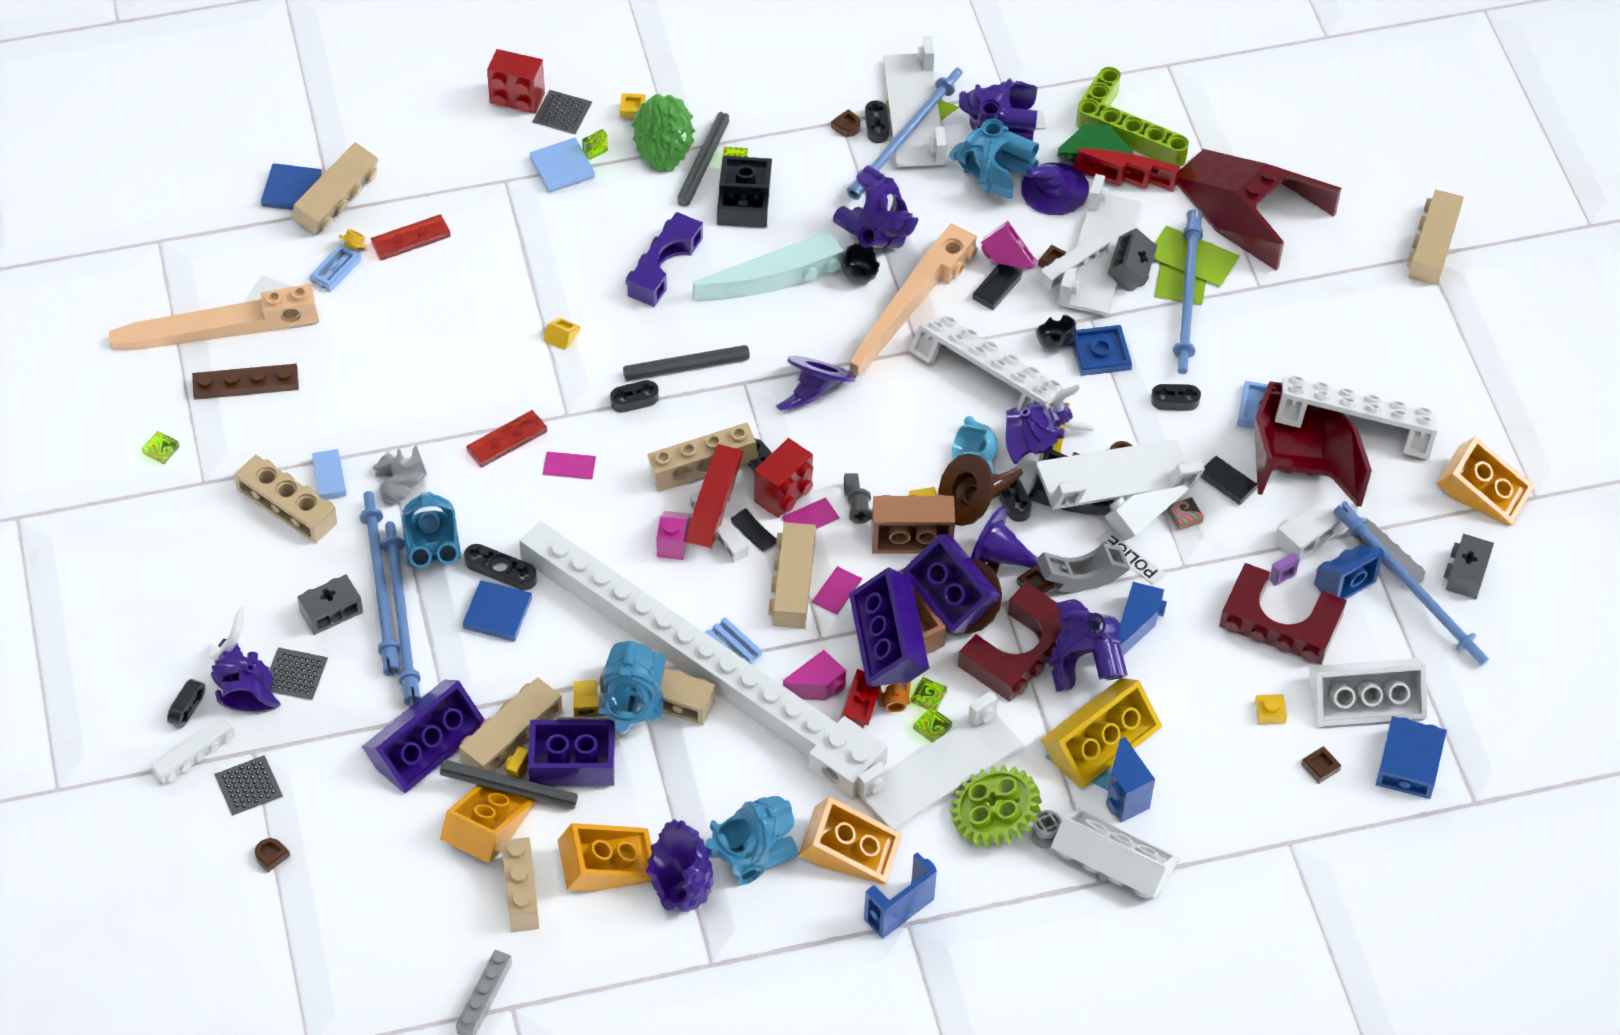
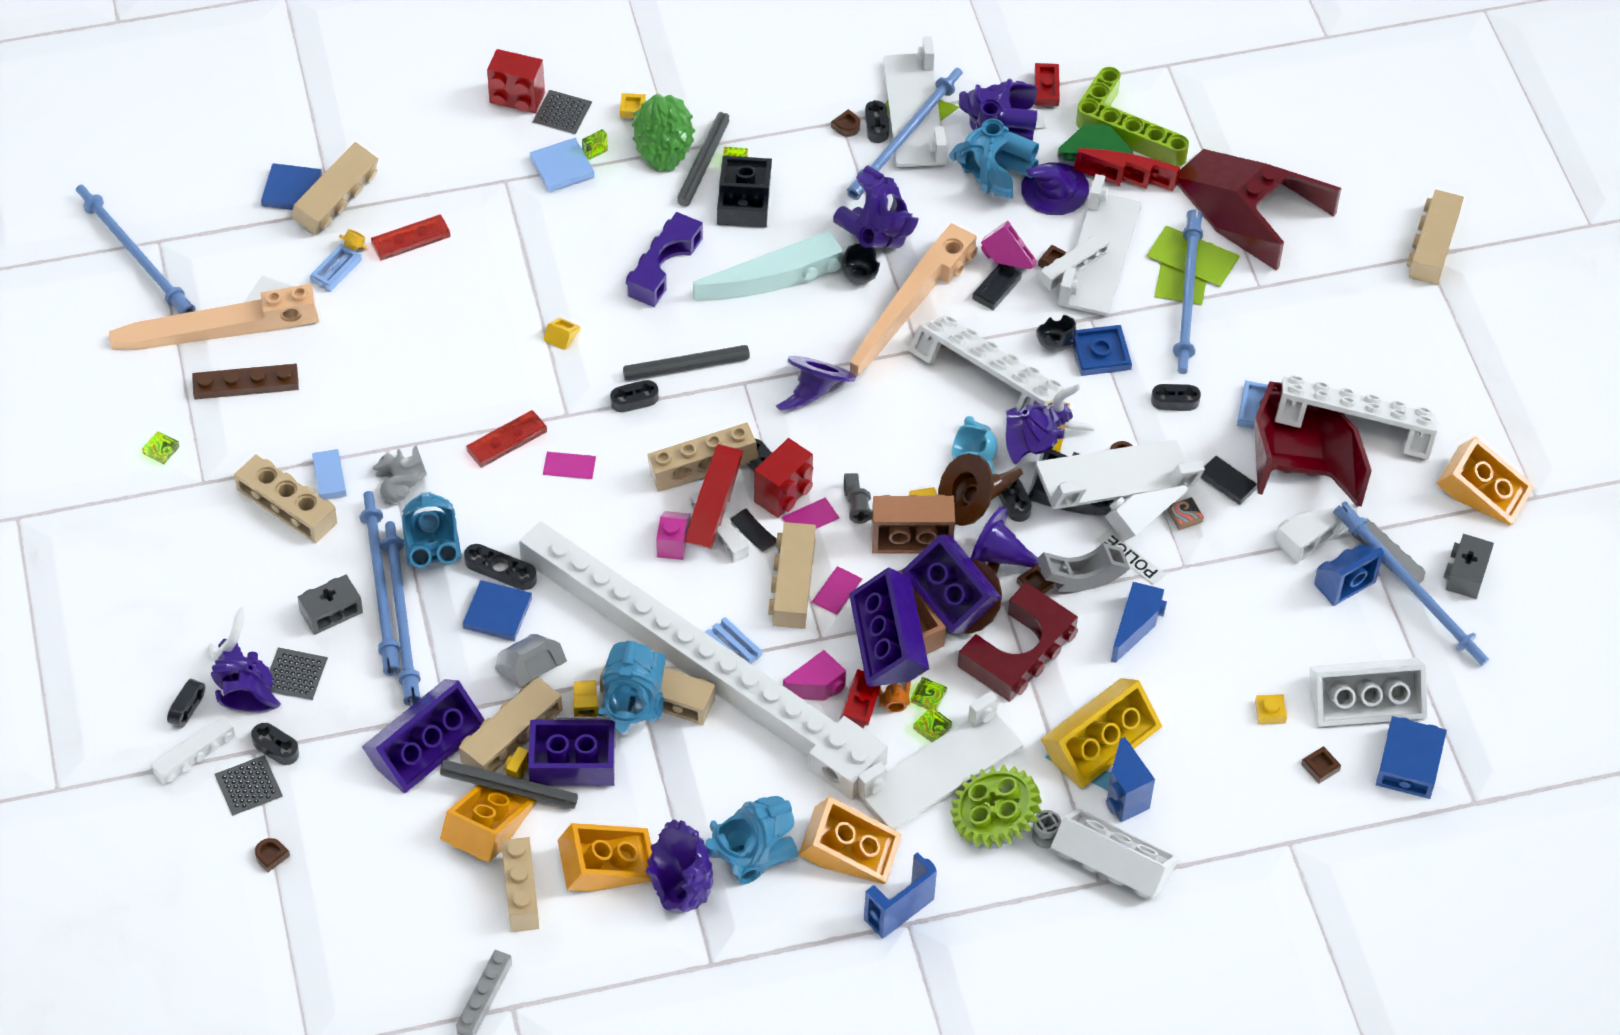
(174, 295): none -> medium blue bar
(272, 748): none -> black beam
(529, 659): none -> light grey slope
(1047, 80): none -> red plate
(1082, 636): dark purple helmet -> none
(1132, 259): dark grey brick -> none
(1284, 569): medium lavender tile -> none
(1305, 639): dark red arch -> none

